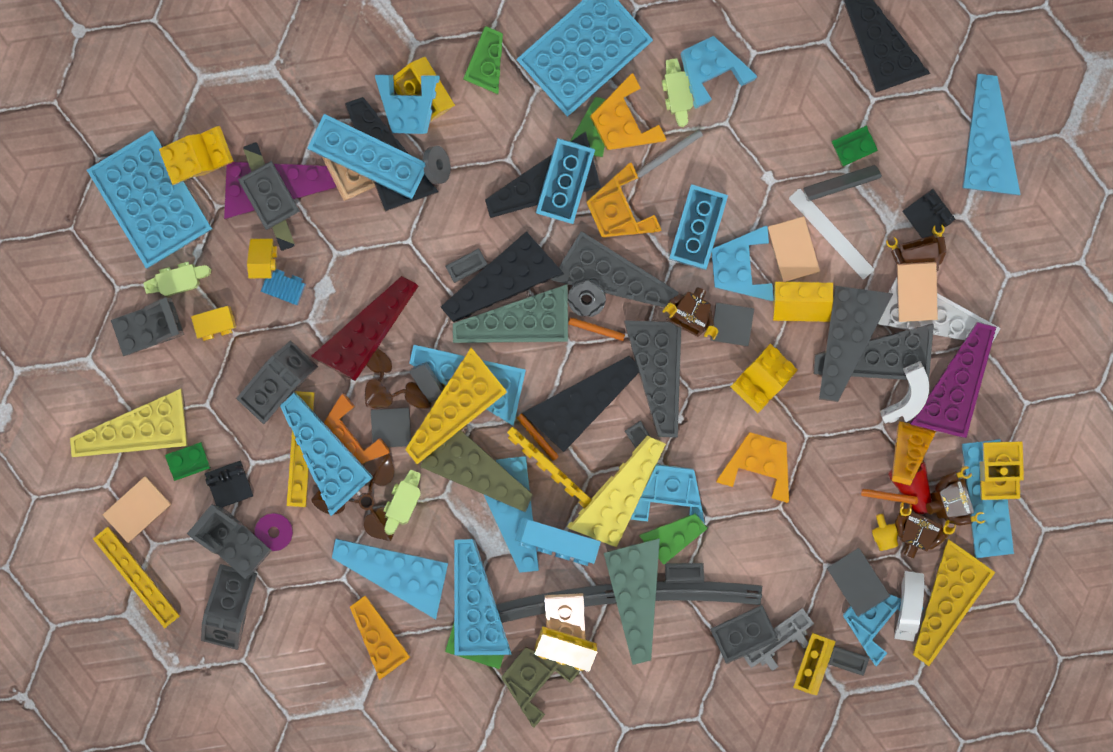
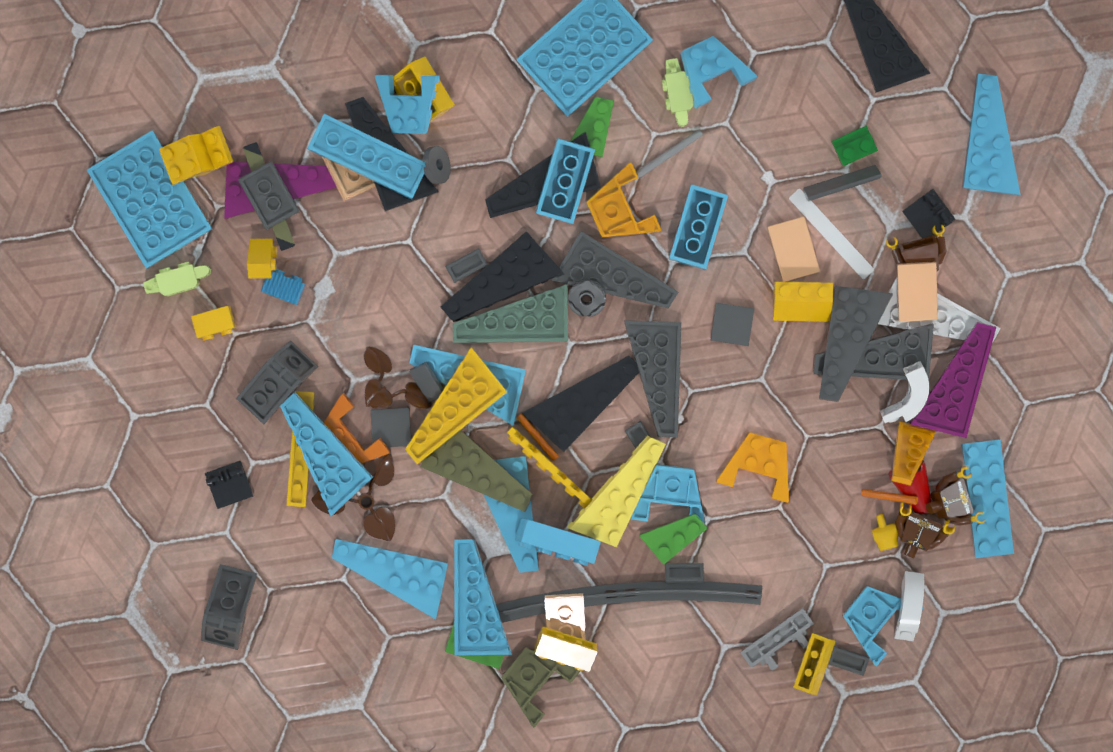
(136, 509): light nougat tile -> none
(136, 577): yellow plate -> none
(144, 428): light yellow wing -> none
(147, 326): dark grey bracket -> none
(187, 461): green plate -> none
(229, 539): dark grey bracket -> none
(274, 520): magenta tile -> none
(359, 339): dark red wing -> none
(382, 644): light orange wing -> none
(403, 503): yellowish green hinge -> none
(485, 61): bright green wing -> none
(597, 329): orange bar -> none
(616, 122): light orange wing -> none
(634, 586): sand green wing -> none
(692, 313): reddish brown torso -> none
(733, 266): medium azure wing -> none
(744, 634): dark grey tile -> none
(764, 378): yellow bracket -> none
(858, 582): dark grey tile -> none
(954, 591): yellow wing -> none
(1001, 470): yellow bracket -> none

